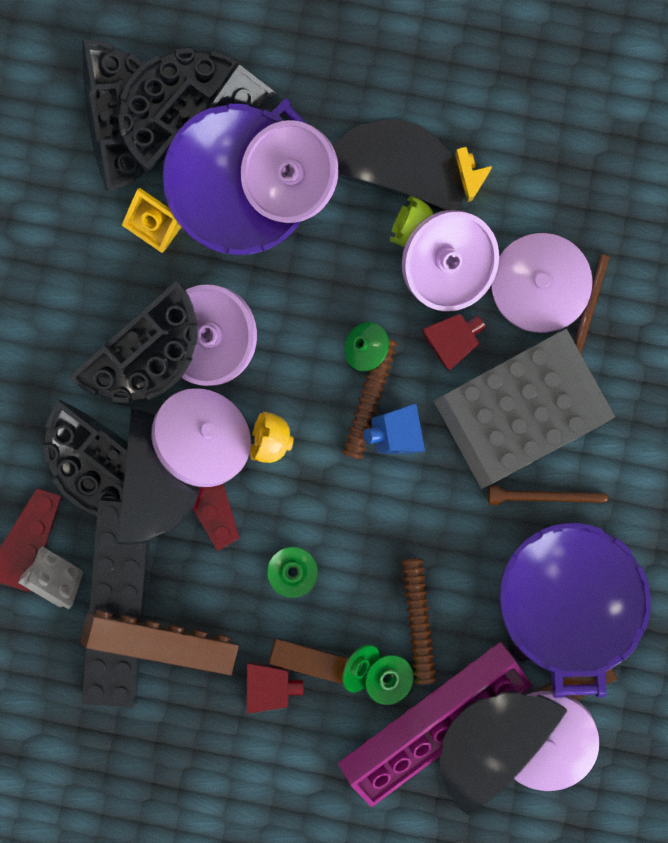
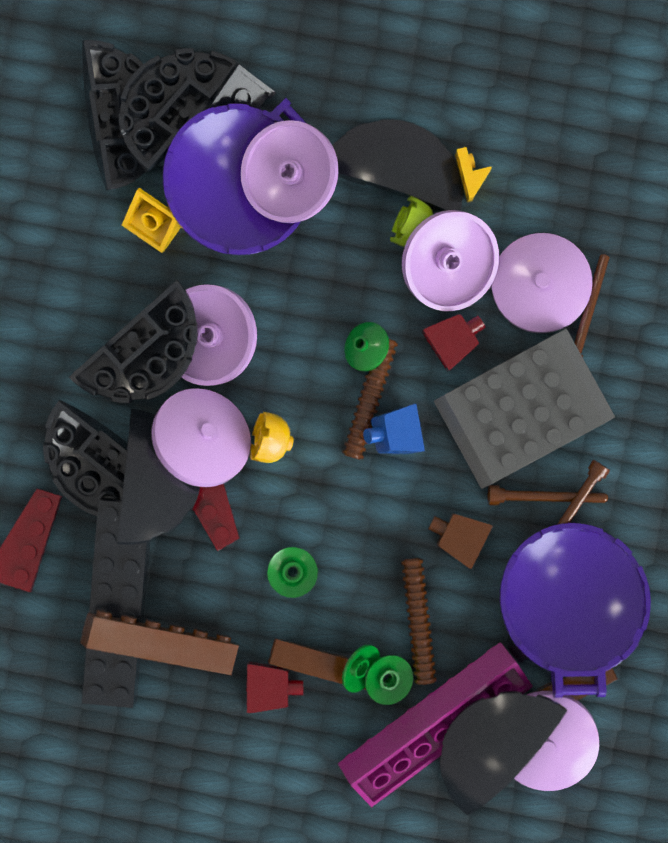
(52, 578): light grey bracket -> none
(461, 537): none -> reddish brown torso
(596, 473): none -> reddish brown piece

